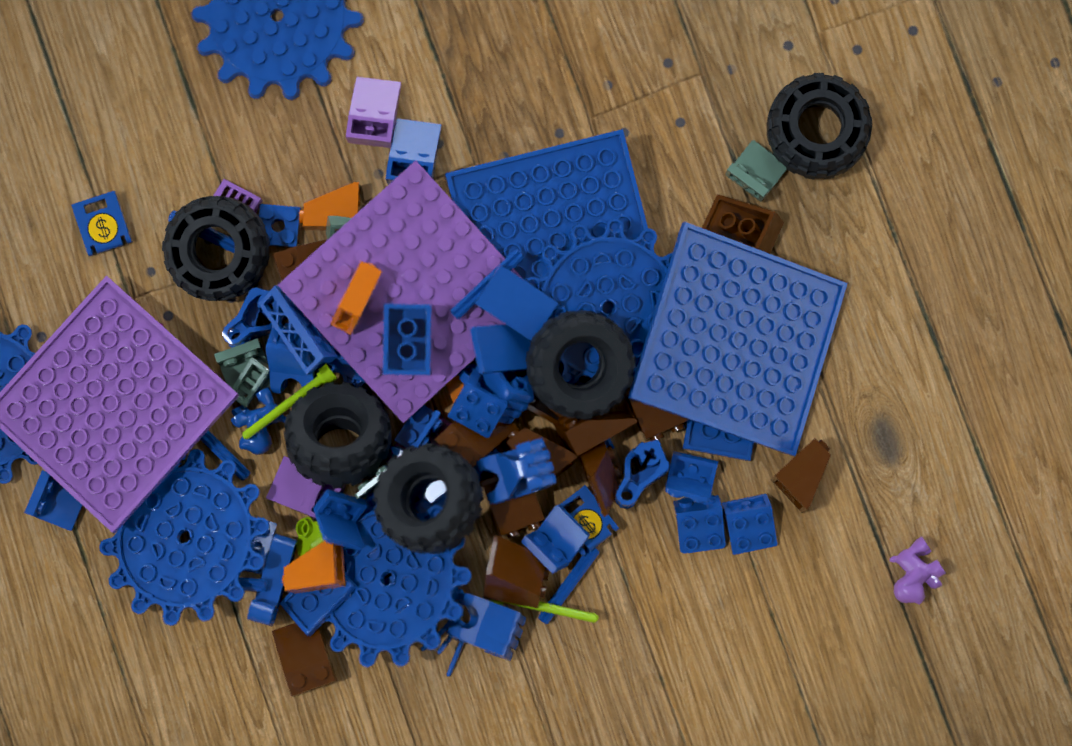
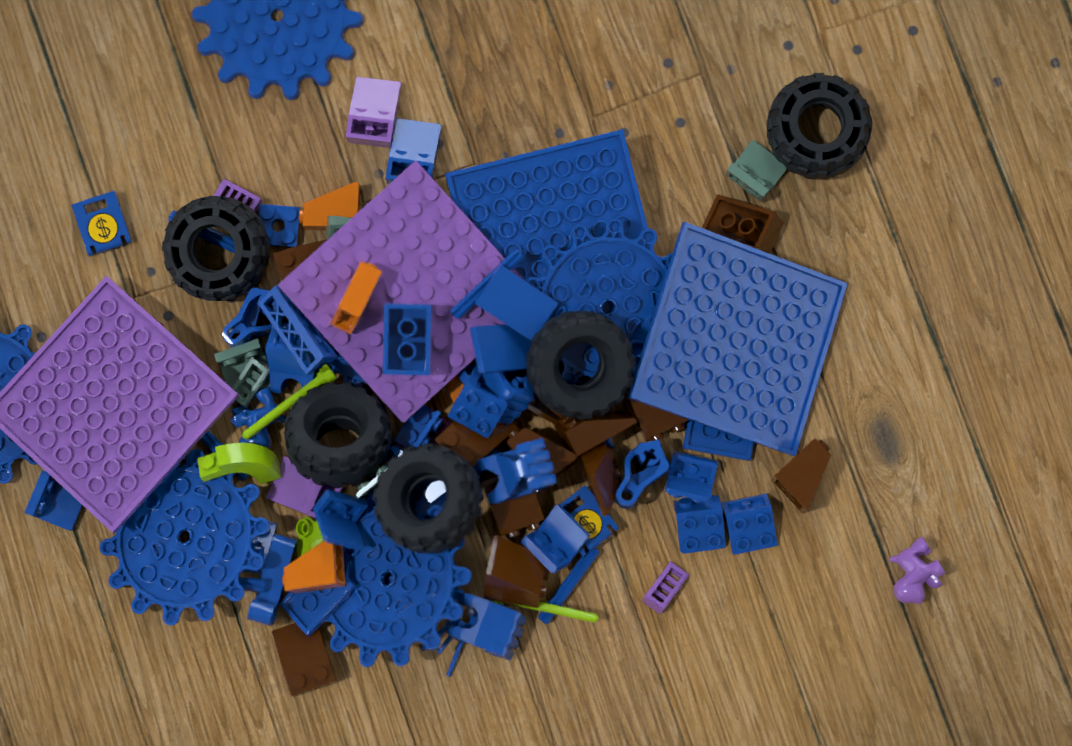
(241, 458): none -> lime arch
(654, 603): none -> medium lavender slope

